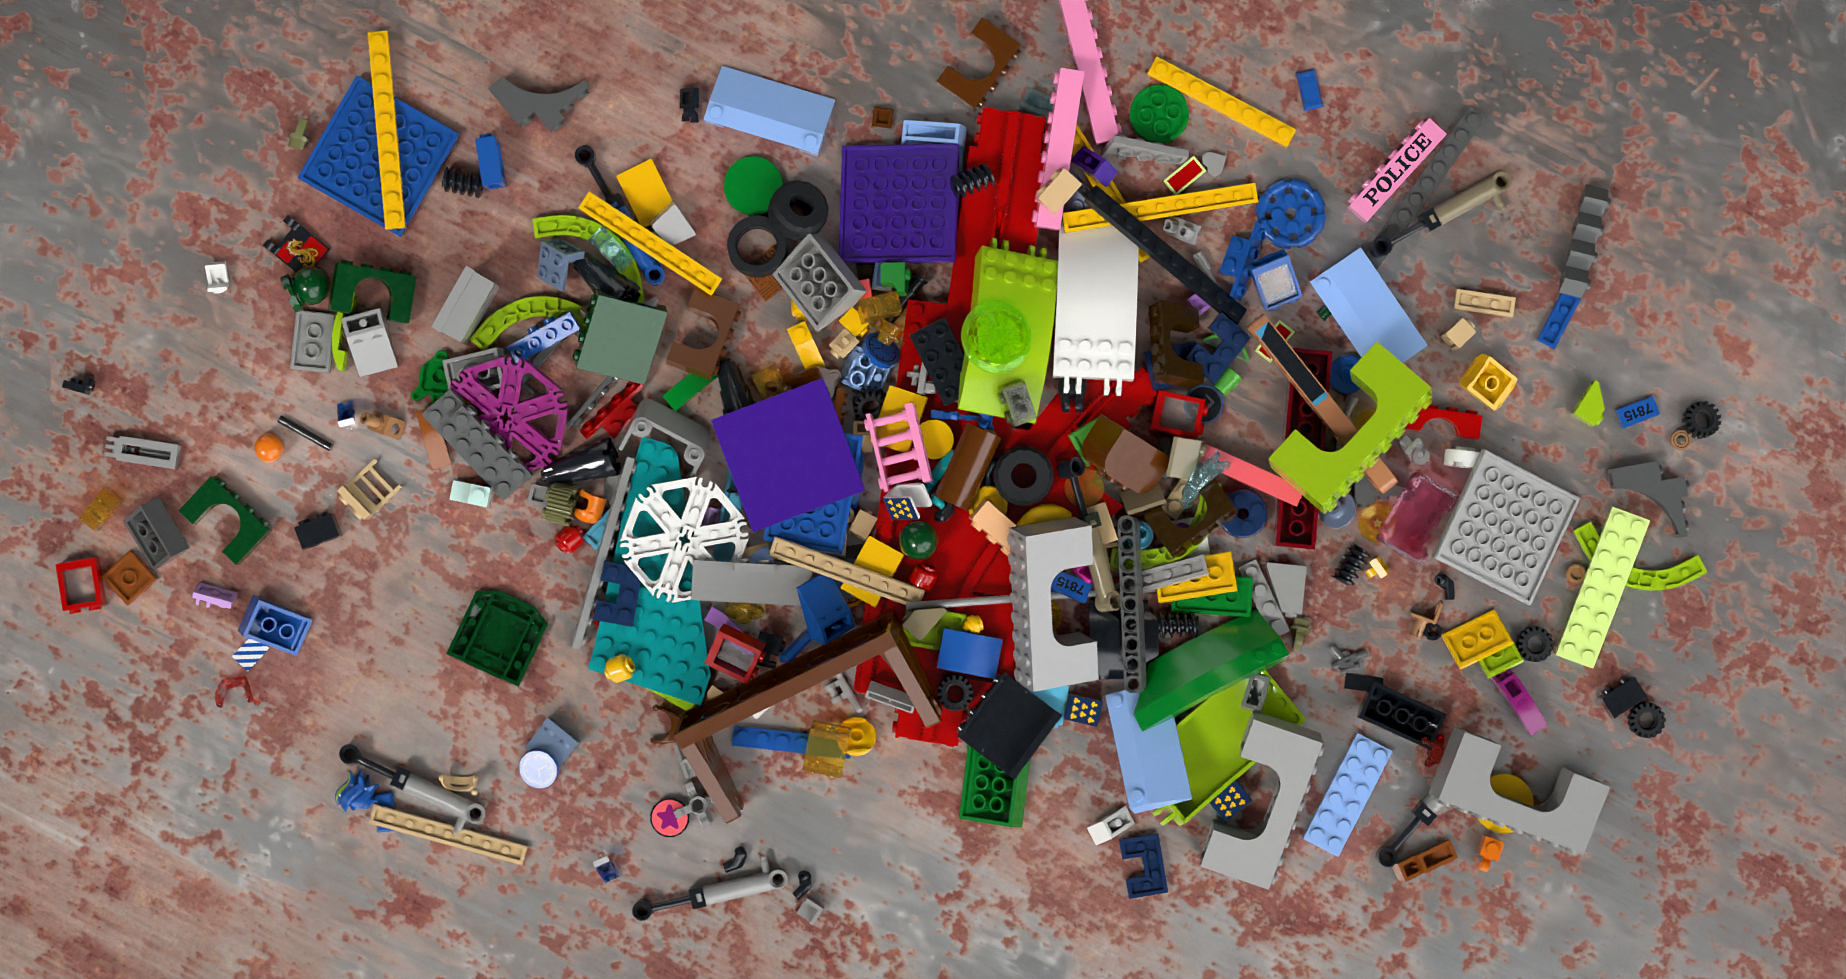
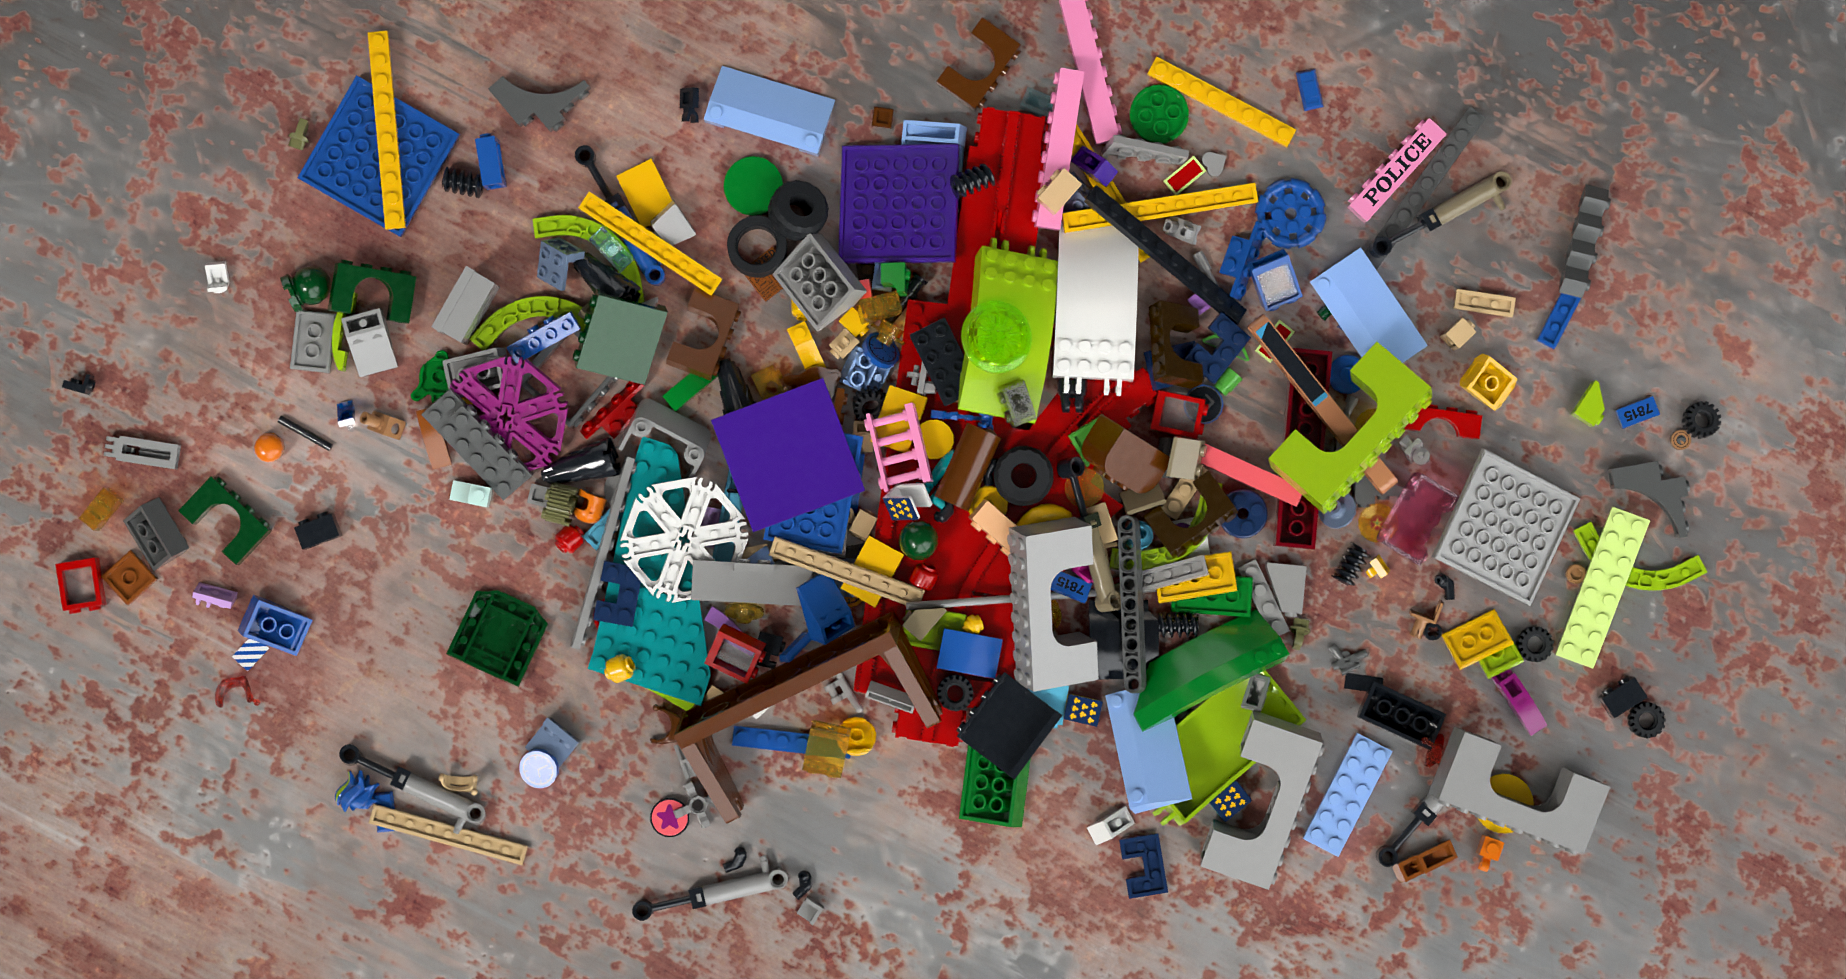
(298, 247): flag -> none
(362, 504): tan plate -> none
(605, 868): clear blue piece -> none
(1201, 476): clear light blue piece -> none
(1460, 457): white piece -> none

